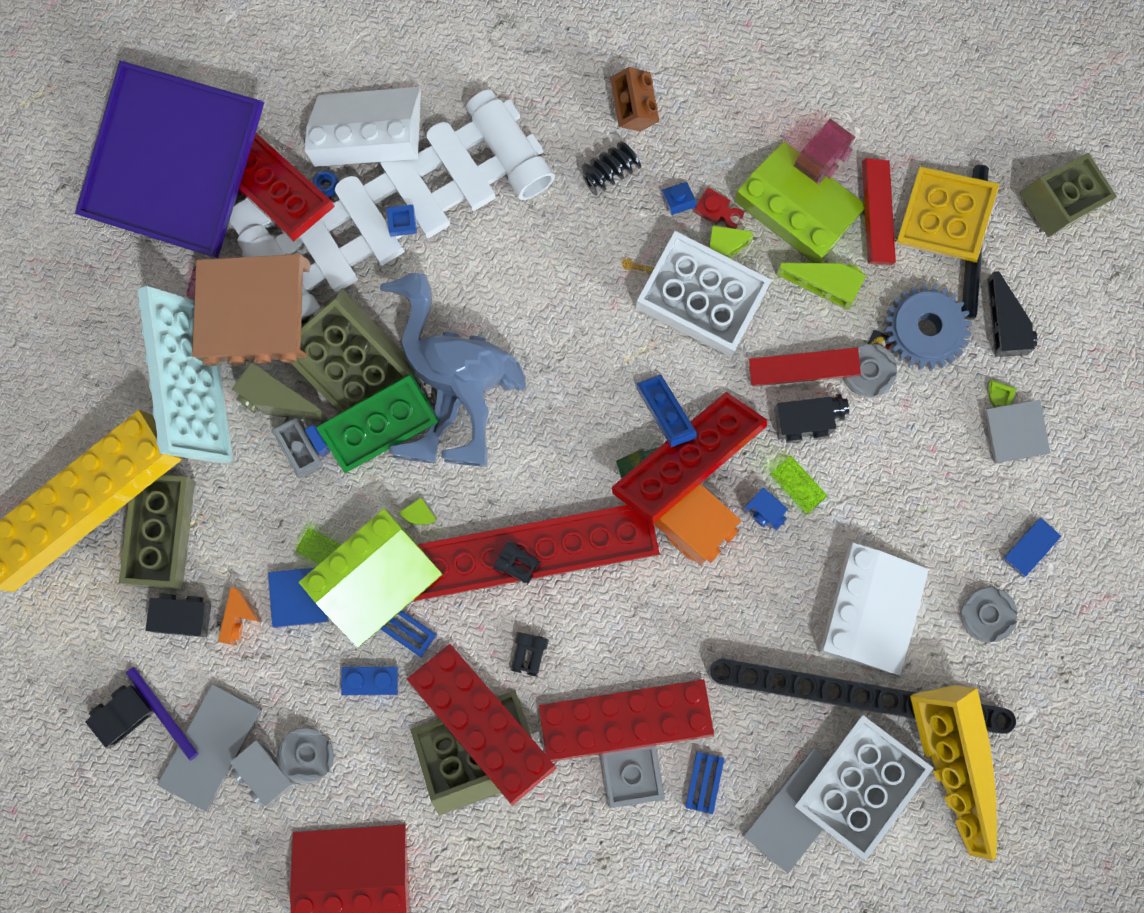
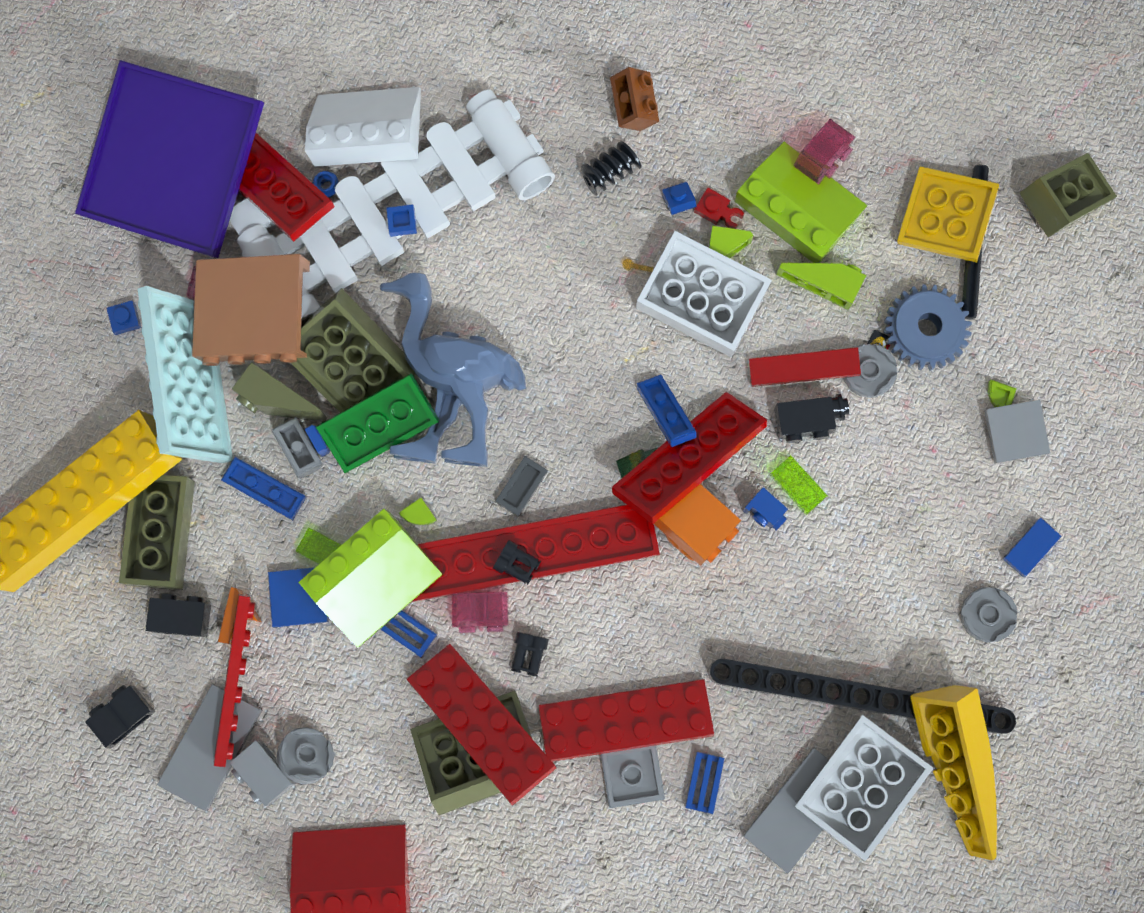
(124, 317): none -> blue plate
(162, 714): dark purple bar -> none
(232, 692): none -> red plate
(263, 488): none -> blue tile
(370, 680): blue plate -> none
(480, 611): none -> clear pink brick
(521, 486): none -> dark grey tile
(874, 609): white slope -> none
(878, 211): red tile -> none
(1010, 323): black slope -> none

